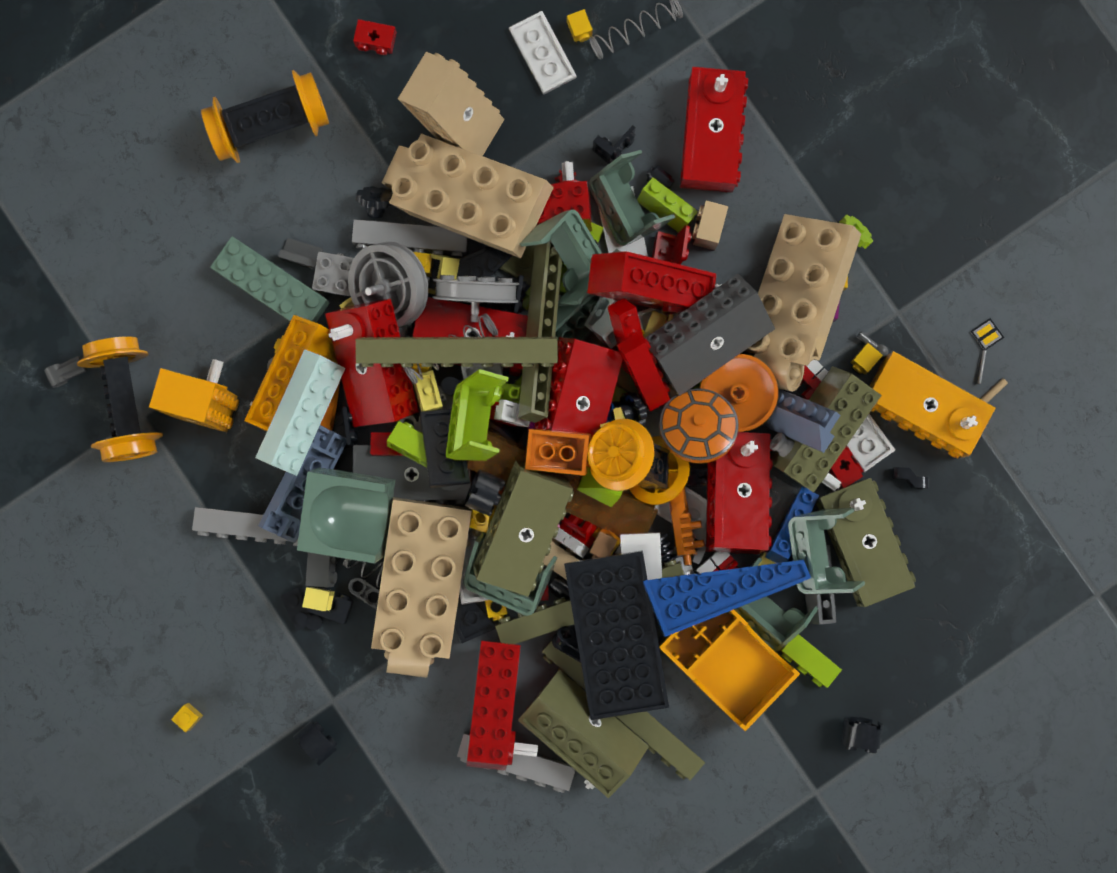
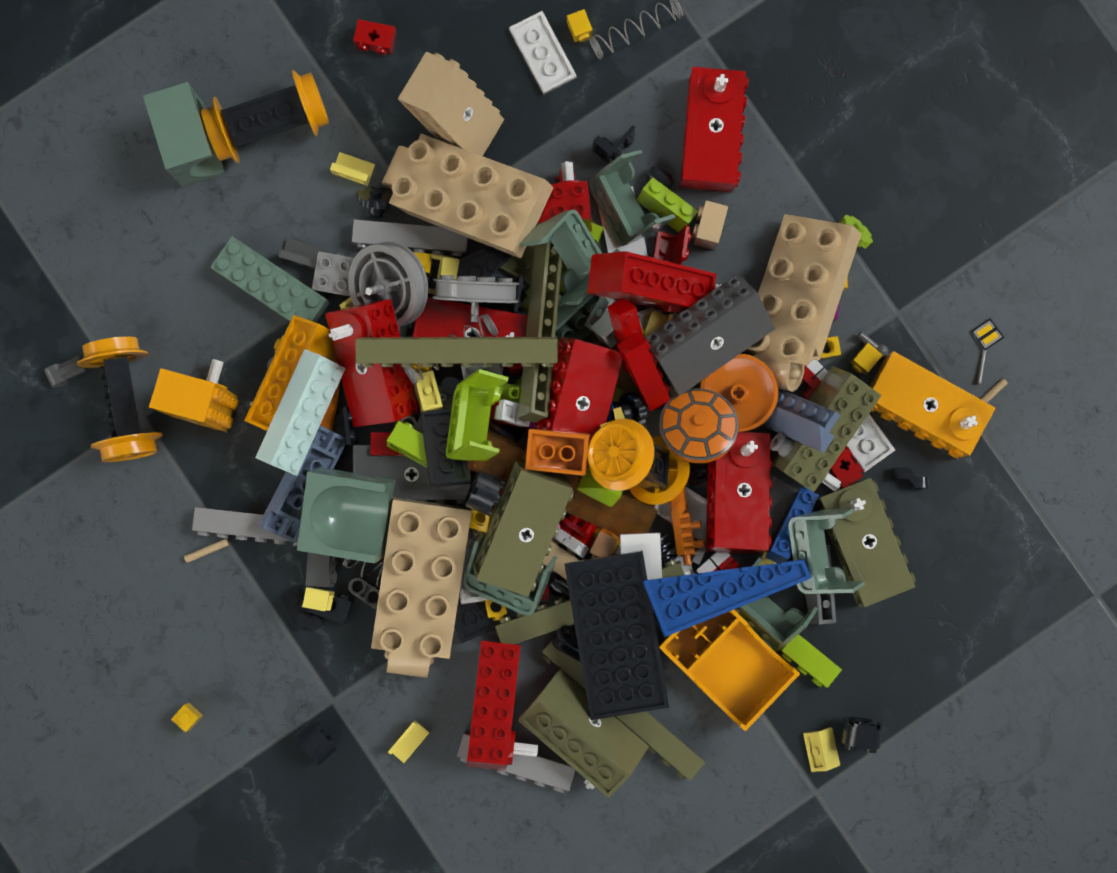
(182, 134): none -> sand green piece
(206, 550): none -> tan piece
(352, 168): none -> light yellow panel
(409, 741): none -> light yellow panel
(821, 750): none -> light yellow panel
(834, 348): none -> yellow brick

